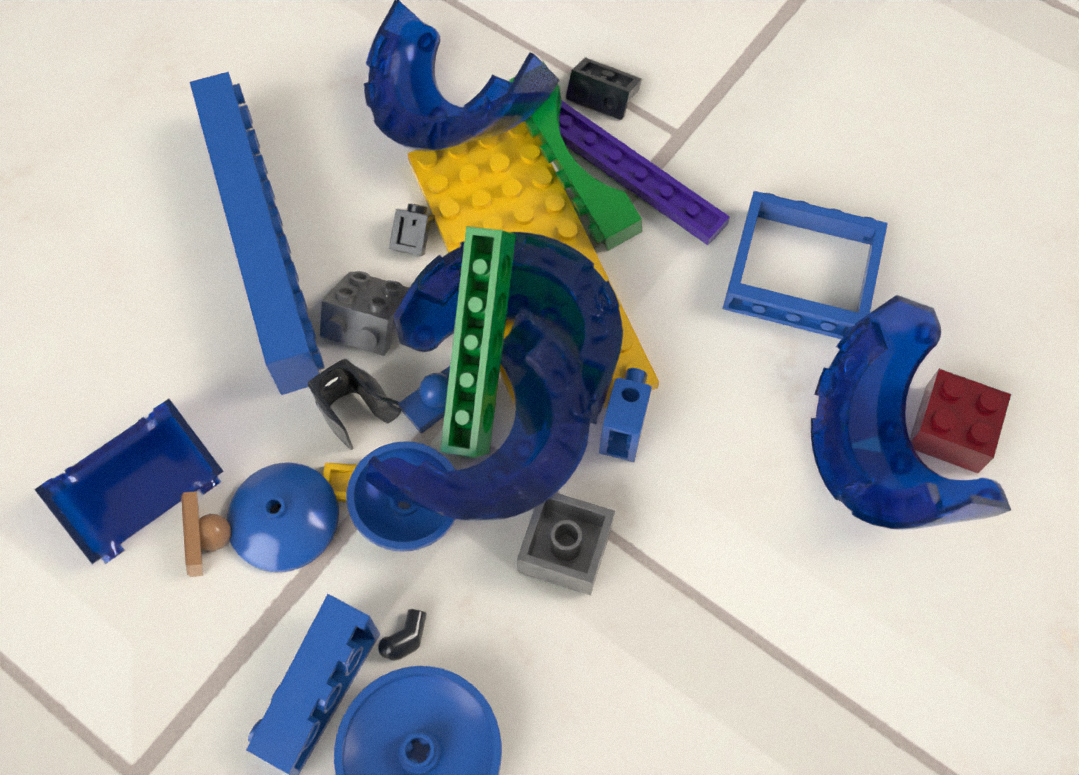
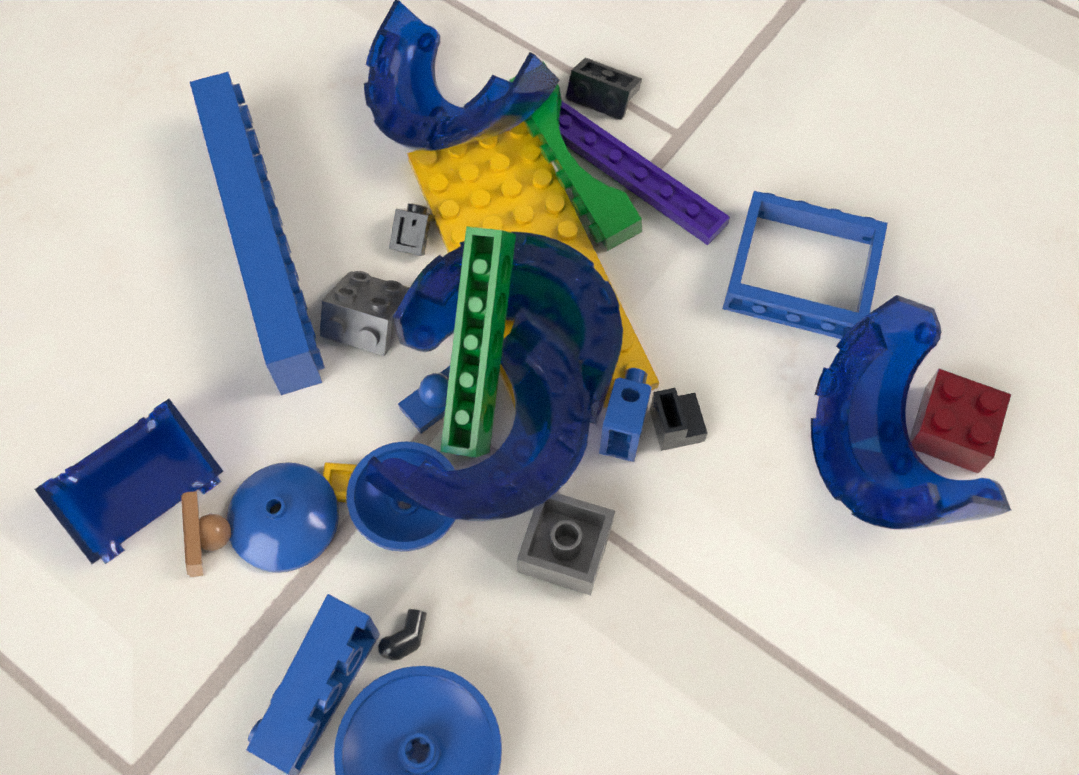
(350, 380): black piece -> none
(677, 419): none -> black piece

